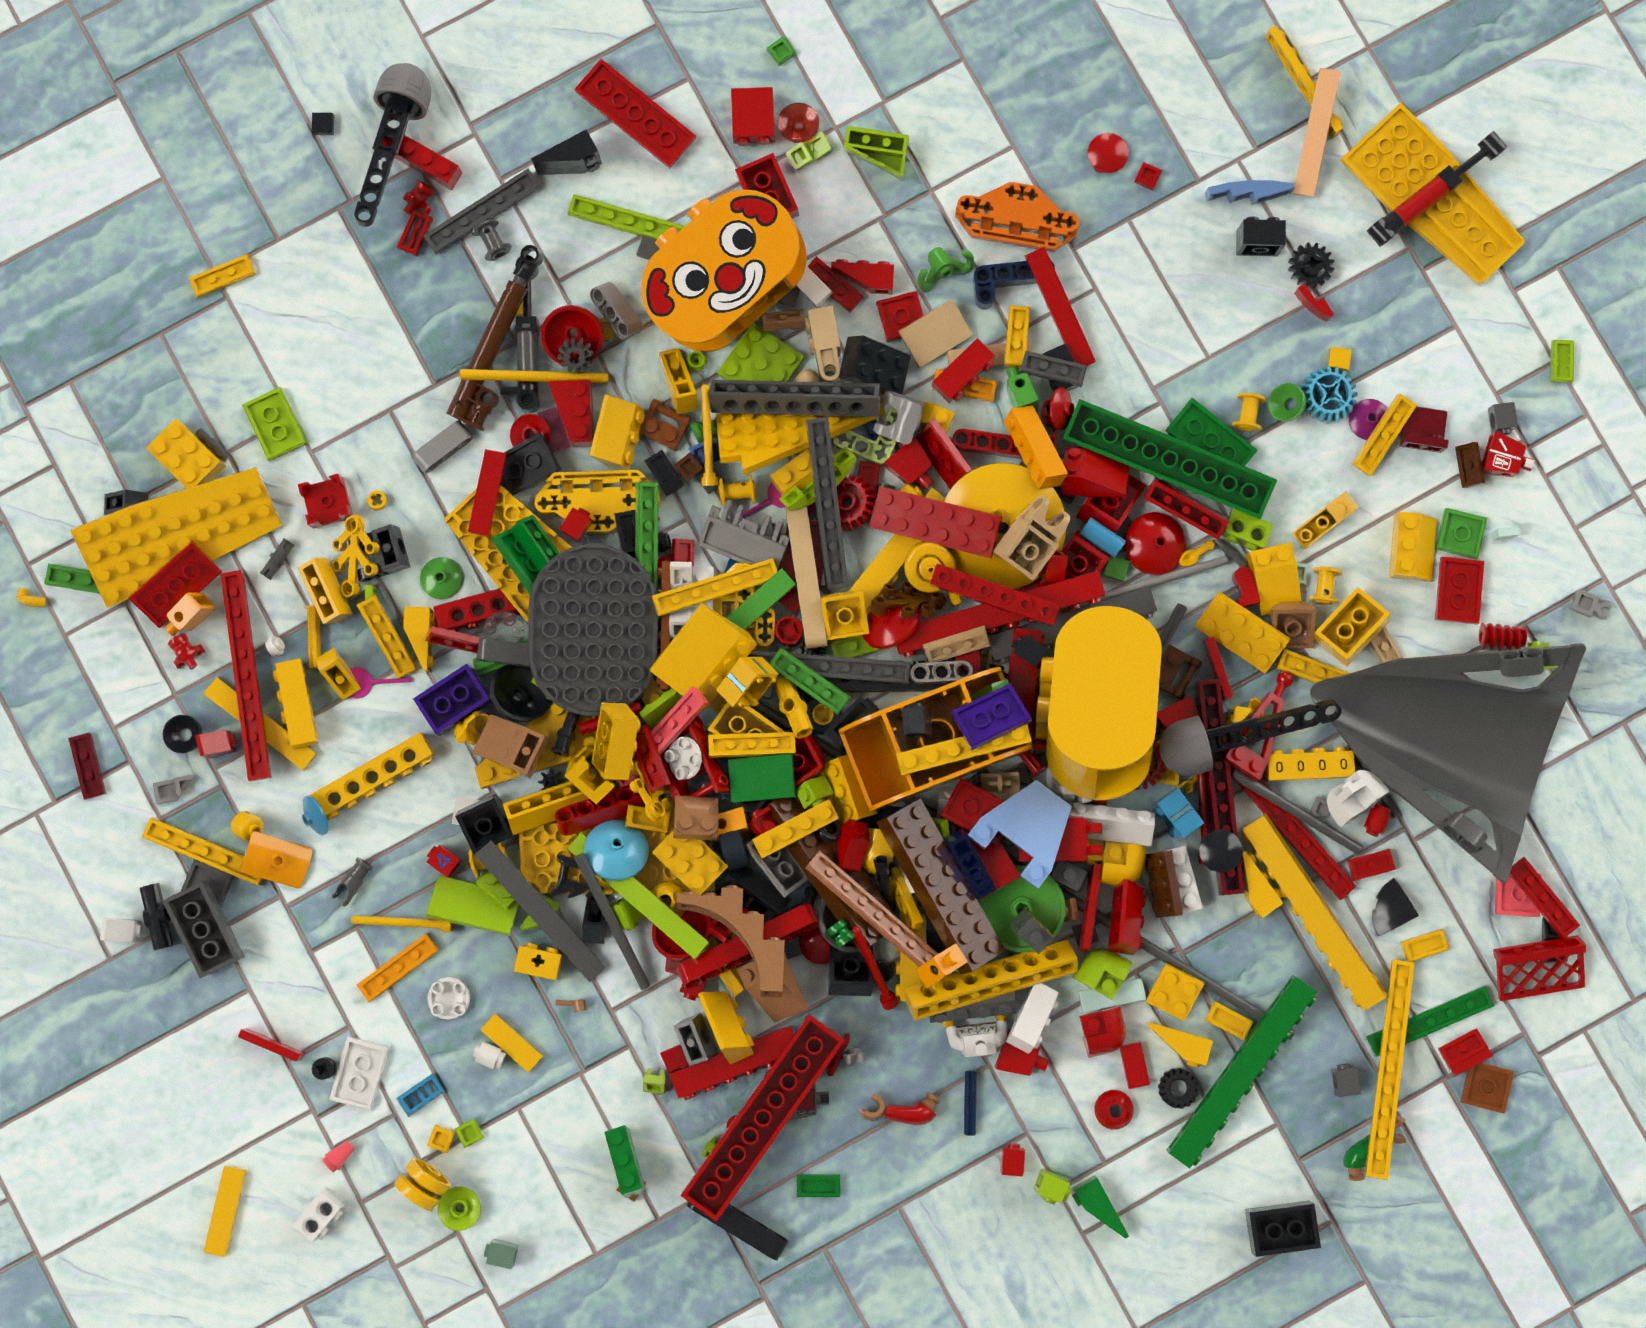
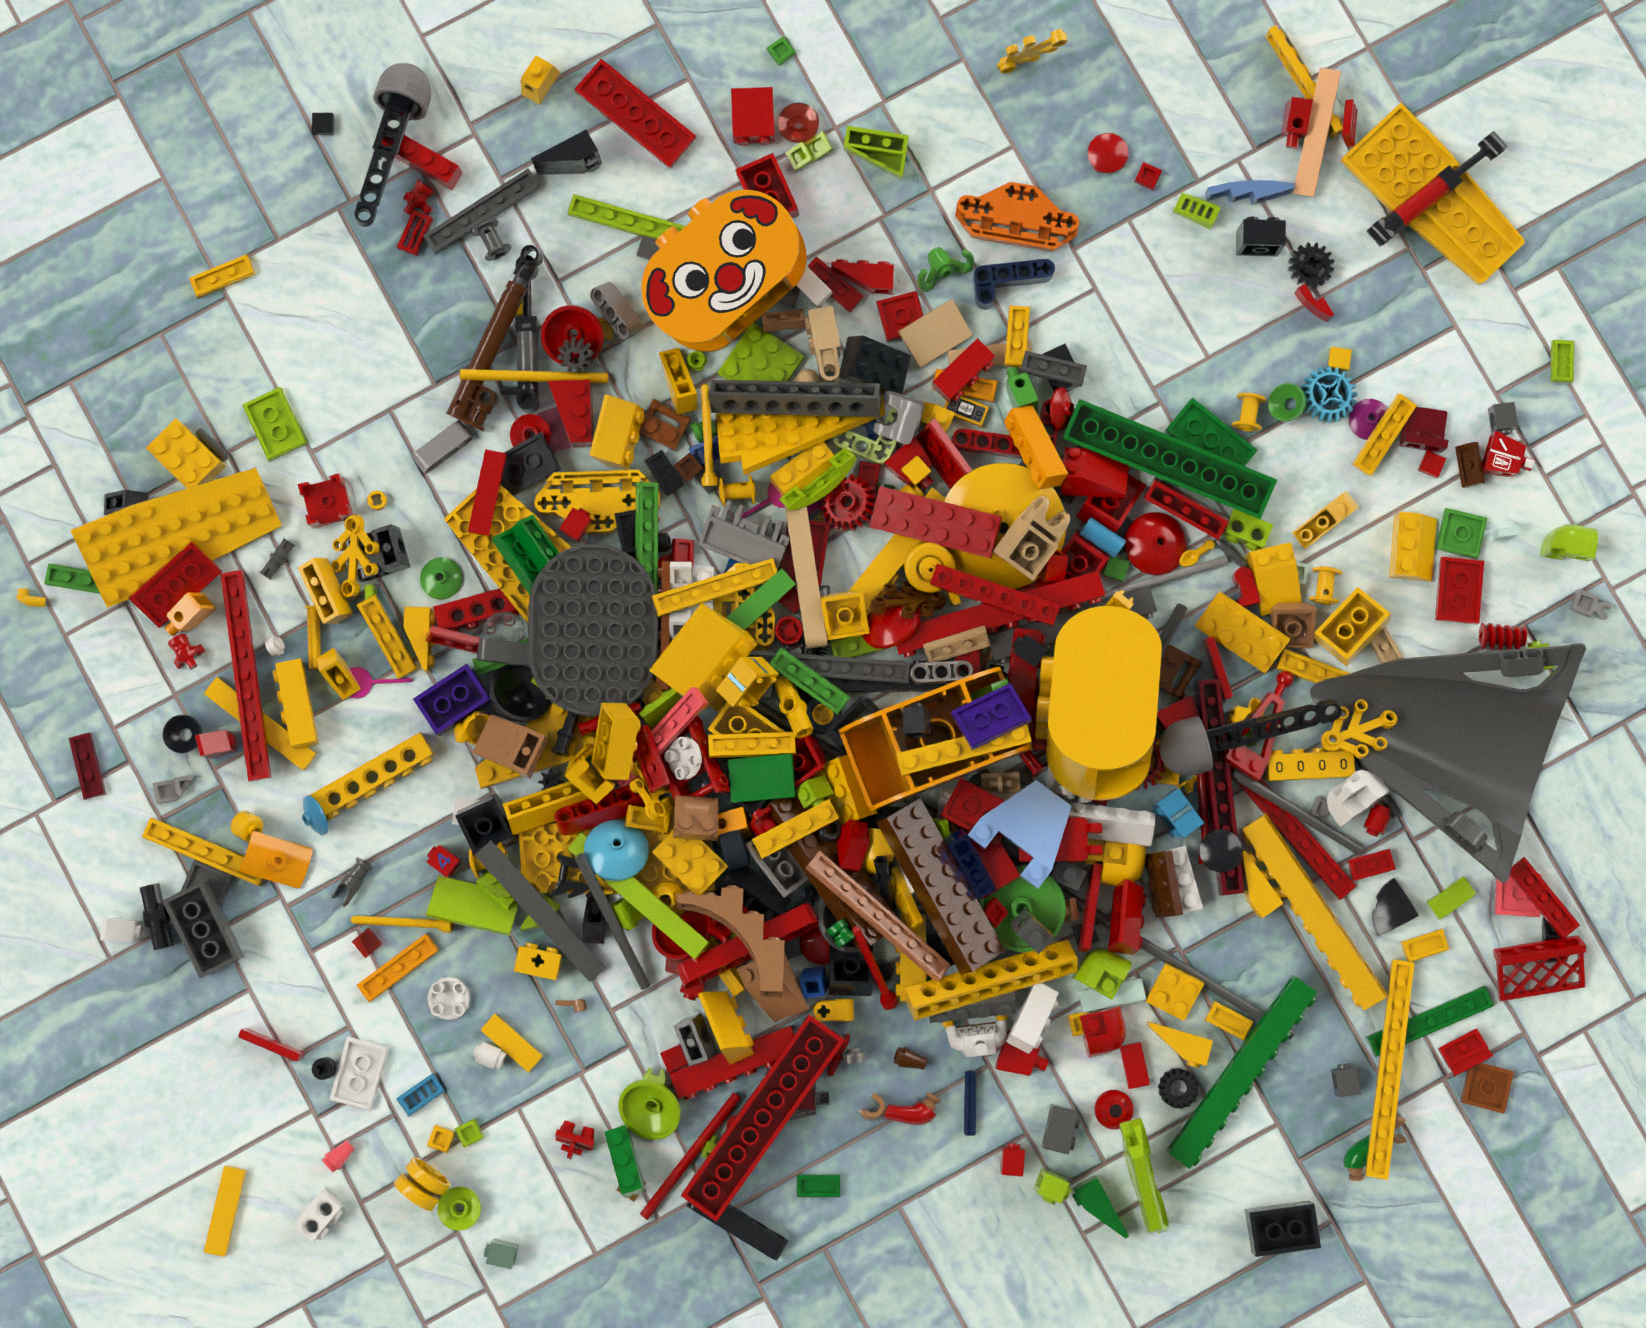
(367, 942): none -> clear red tile
(540, 77): none -> yellow torso
(566, 1136): none -> red hips
(643, 1115): none -> lime dish
(690, 1156): none -> red piece
(814, 982): none -> blue brick
(826, 502): dark grey plate -> none
(839, 1010): none -> yellow piece
(907, 1058): none -> reddish brown cone
(916, 470): none -> yellow tile
(945, 962): light orange torso -> none
(968, 411): none -> tile
(995, 912): none -> red tile
(1030, 53): none -> yellow plant
(1059, 306): red tile -> none
(1060, 1129): none -> dark grey brick
(1075, 1024): none -> yellow tile
(1121, 601): none -> yellow tile
(1137, 1153): none -> lime connector
(1201, 220): none -> lime slope
(1297, 112): none -> red torso
(1349, 123): none -> red tile
(1356, 731): none -> yellow plant
(1431, 464): none -> red tile
(1451, 897): none -> lime slope
(1570, 542): none -> lime brick

